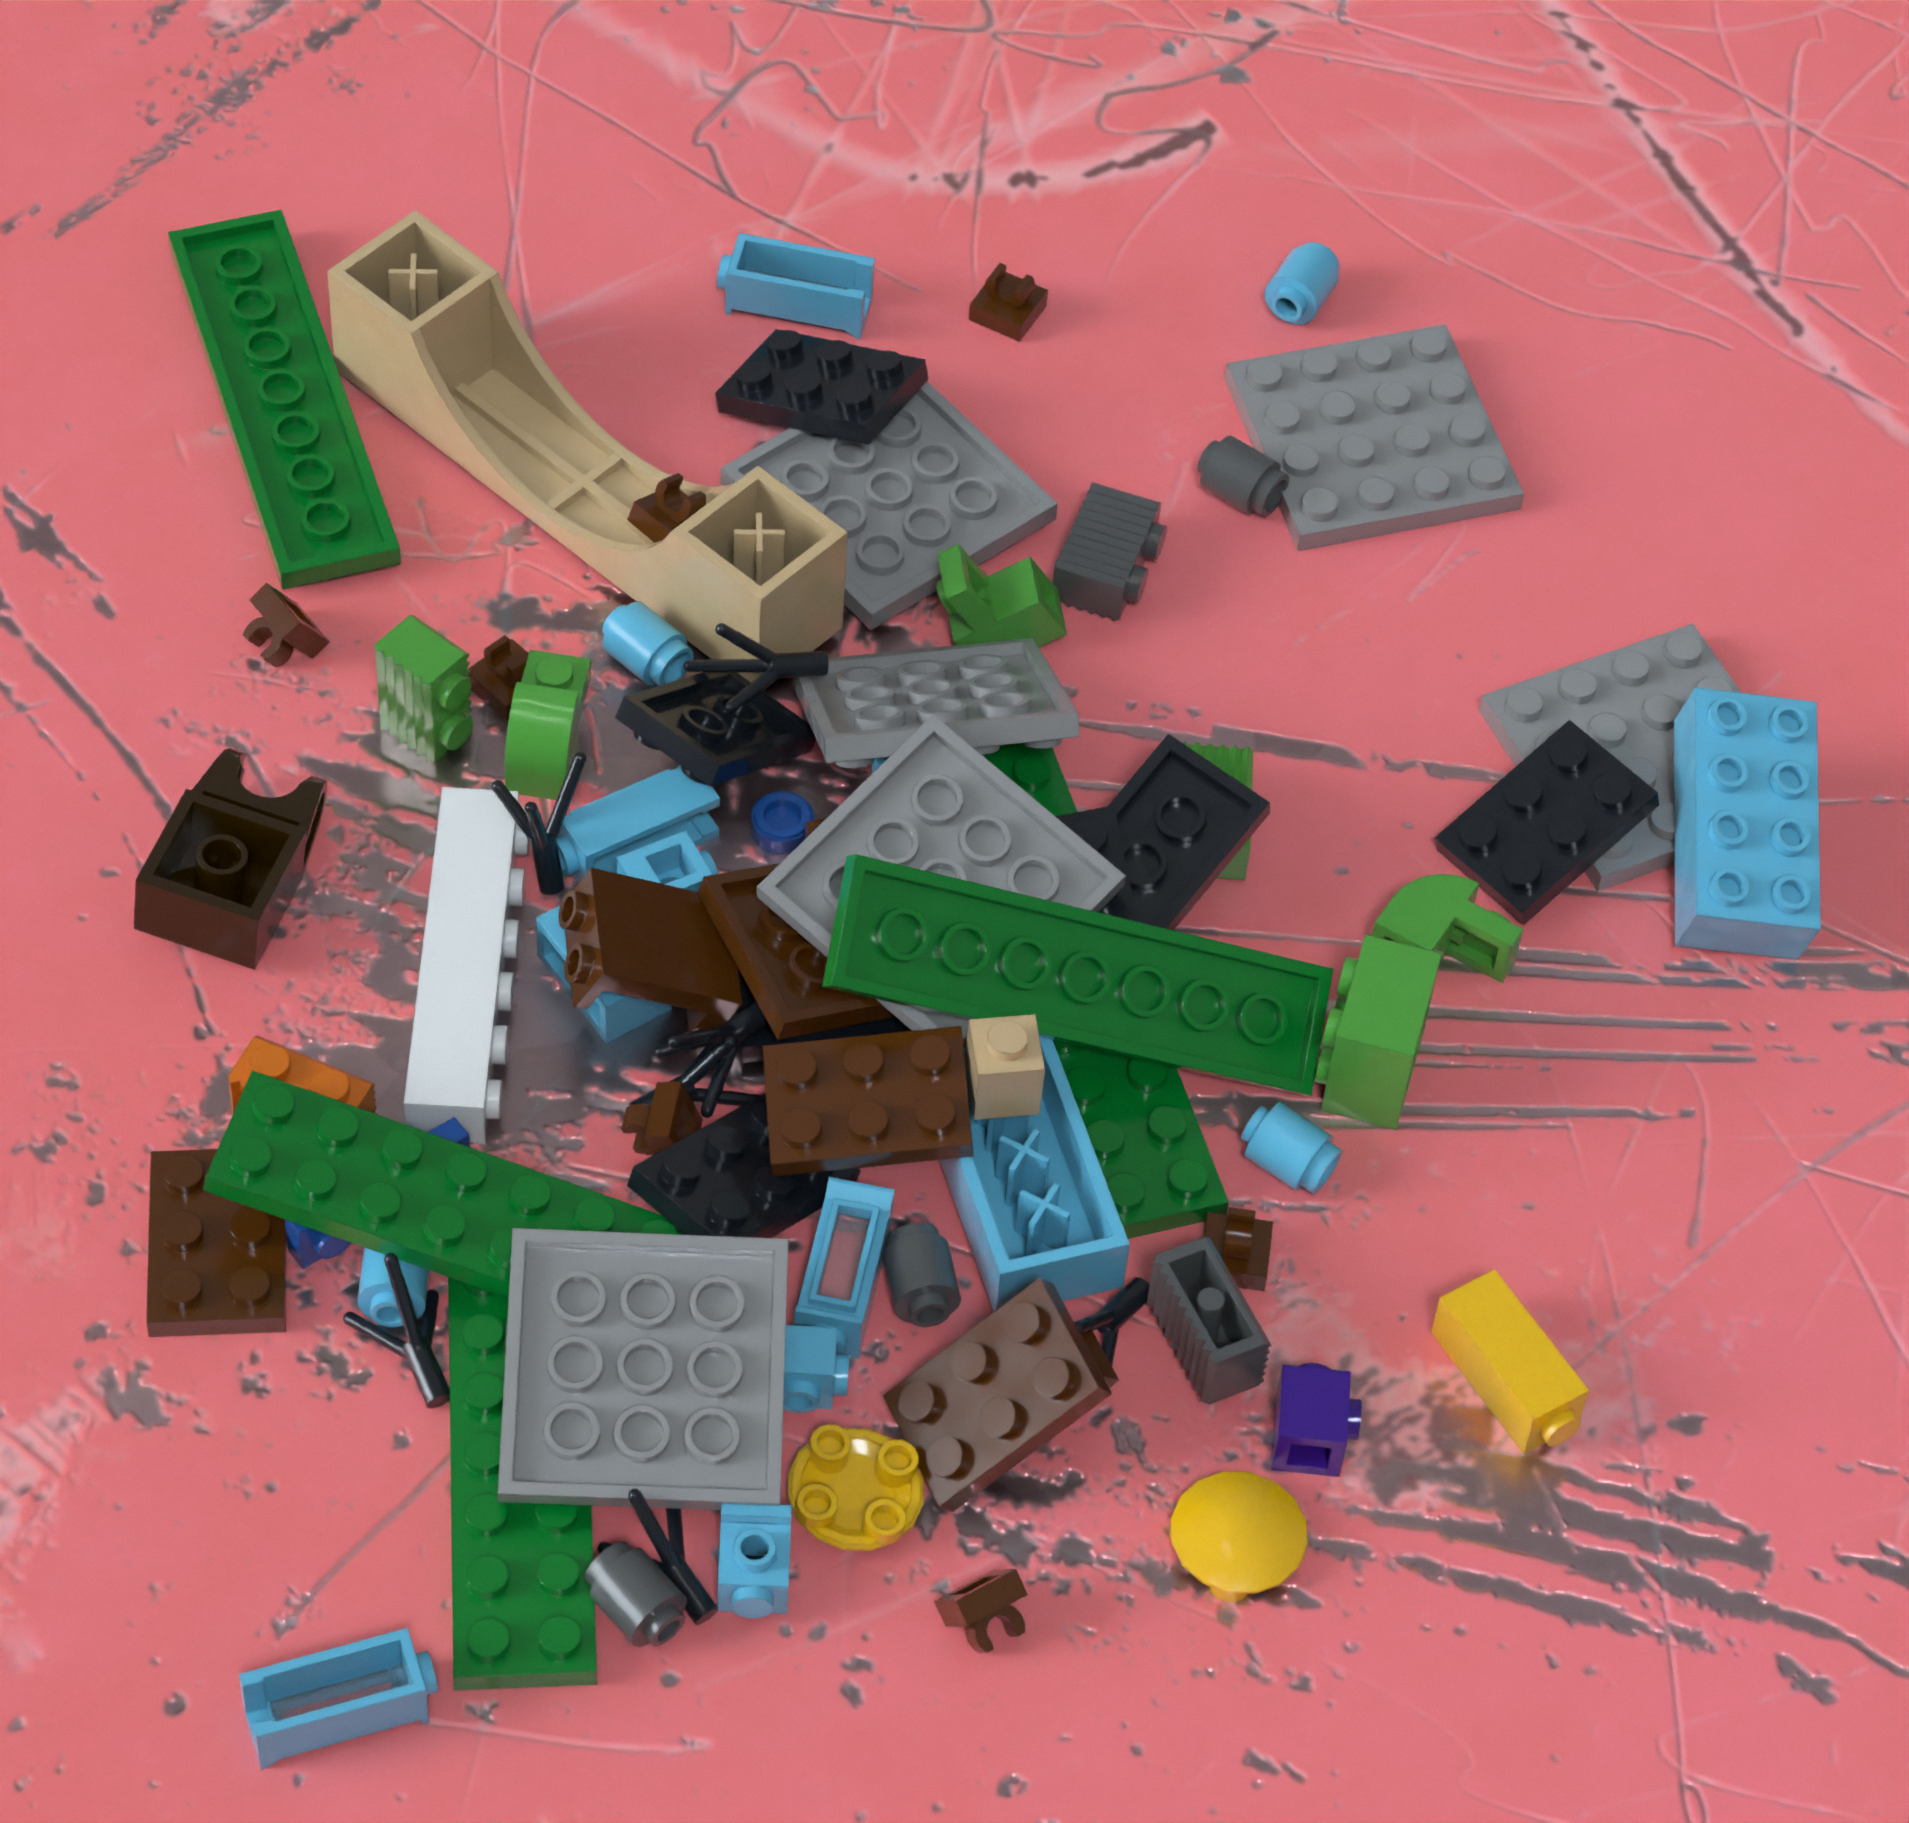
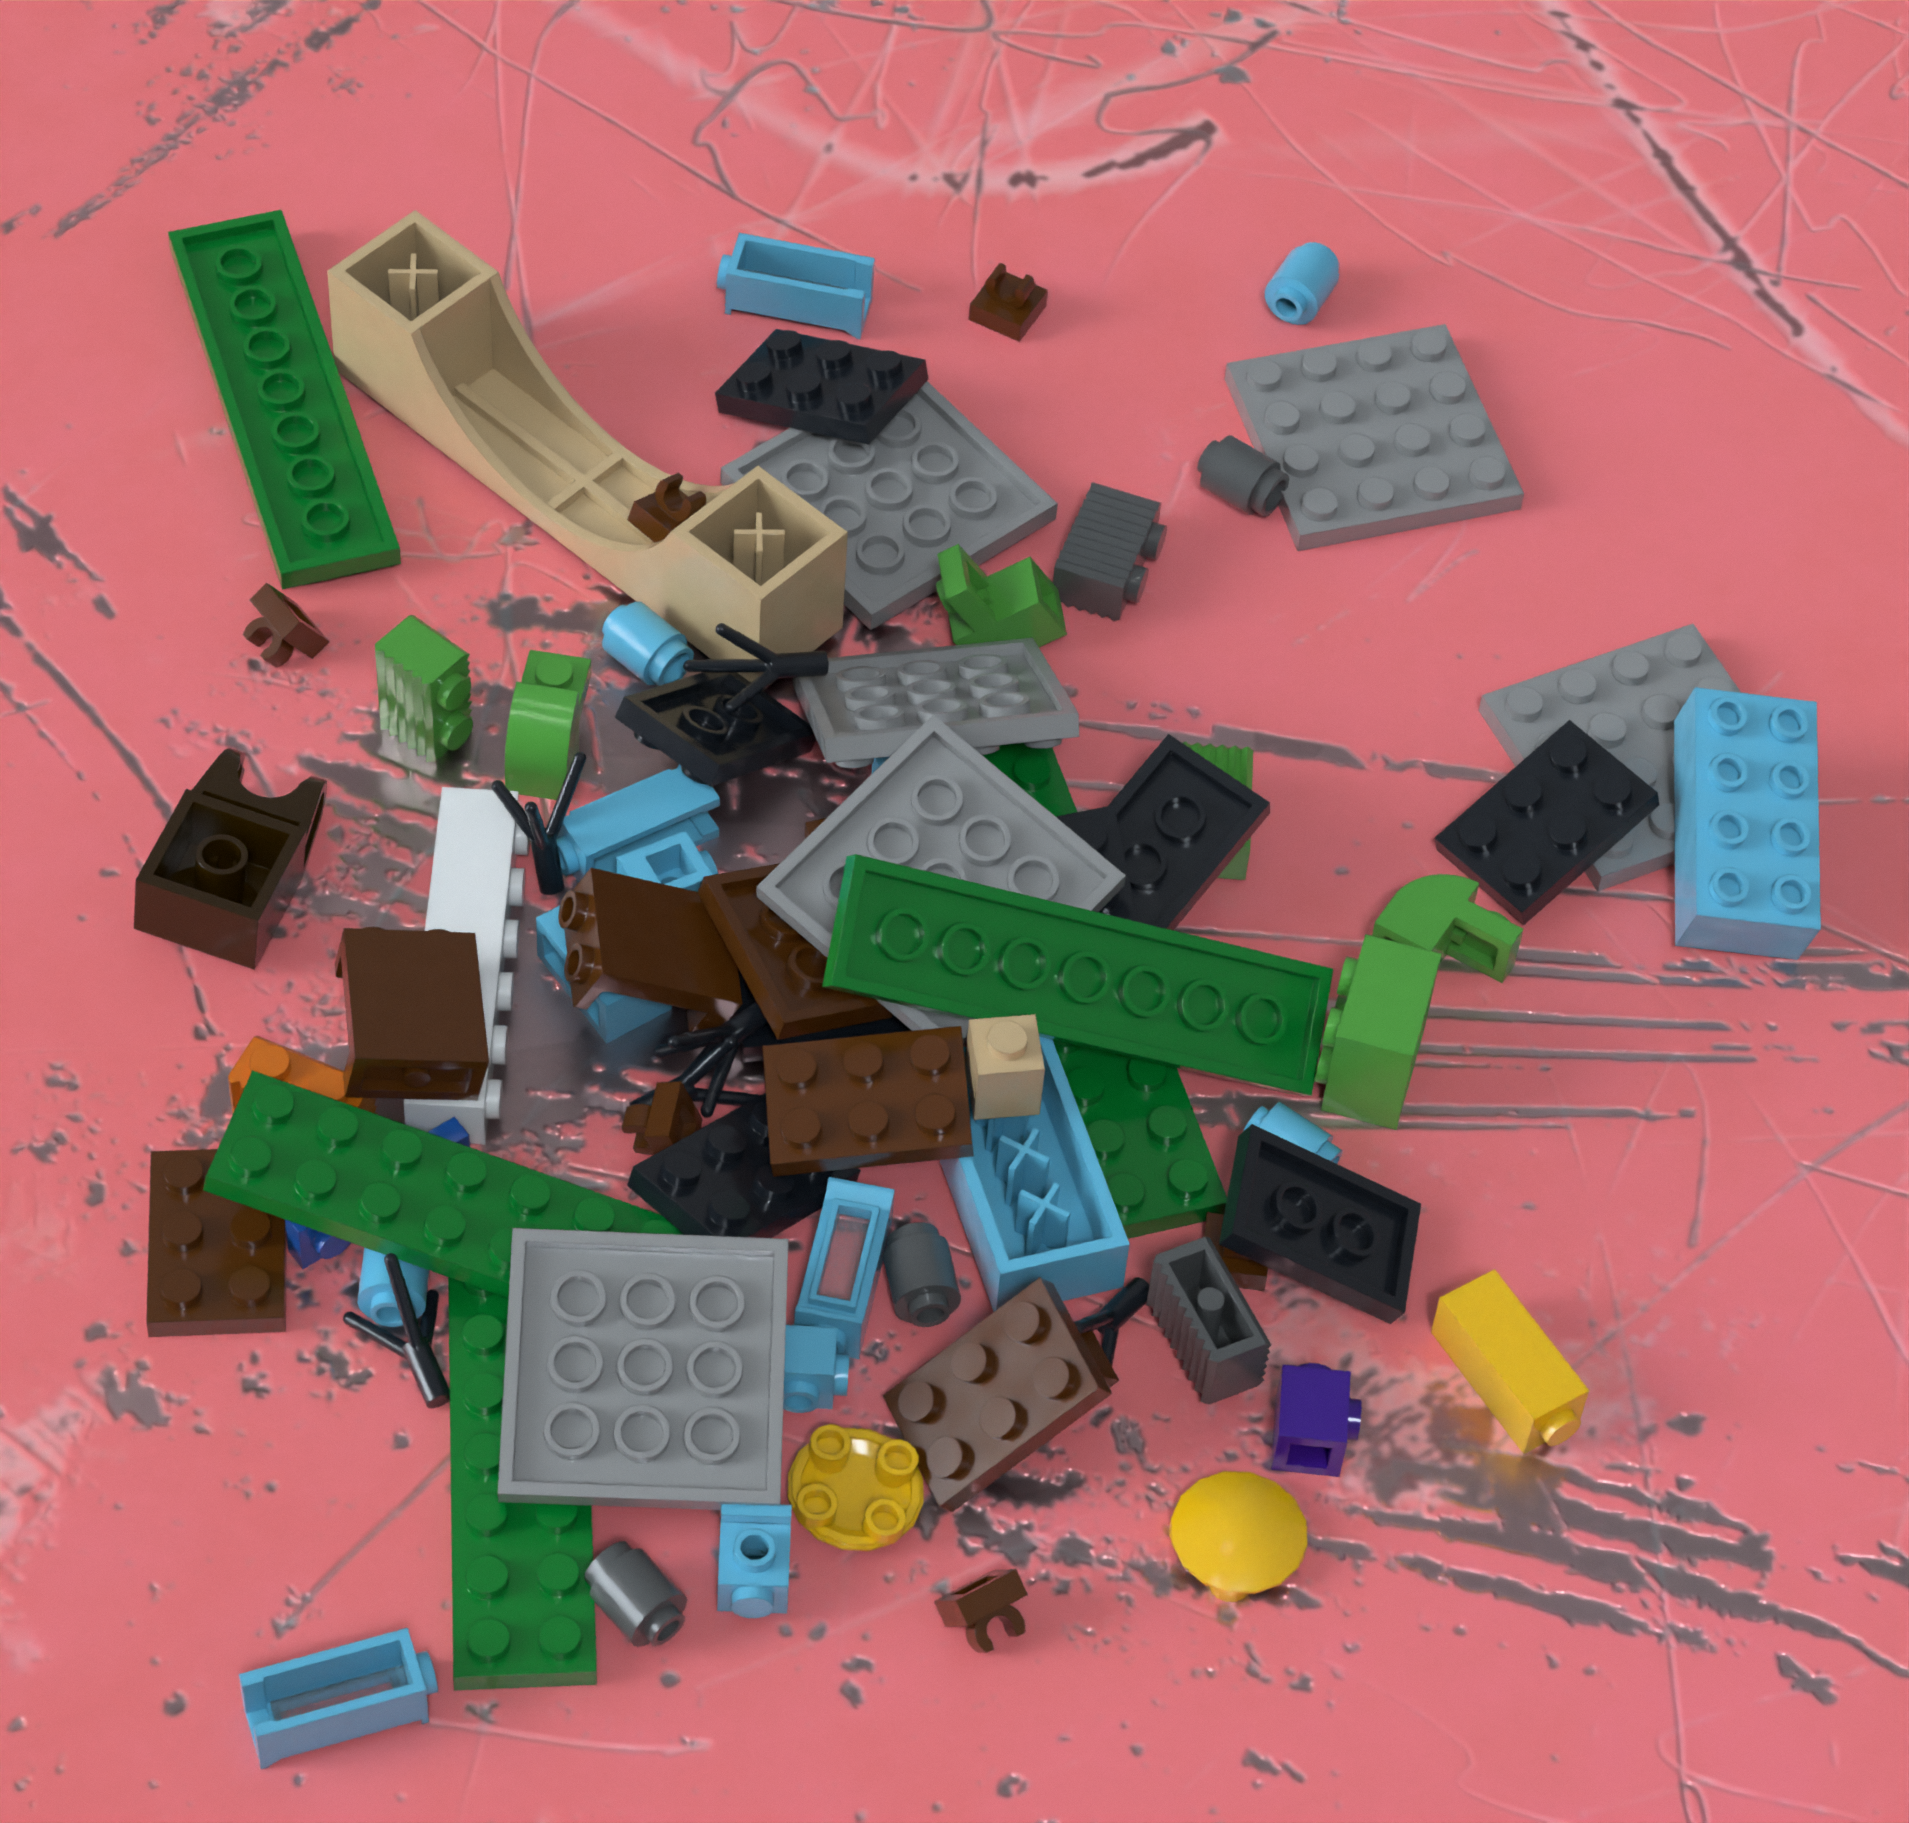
(412, 1014): none -> reddish brown panel
(497, 673): reddish brown tile -> none
(672, 1553): black plant -> none
(780, 821): blue tile -> none
(1320, 1224): none -> black plate

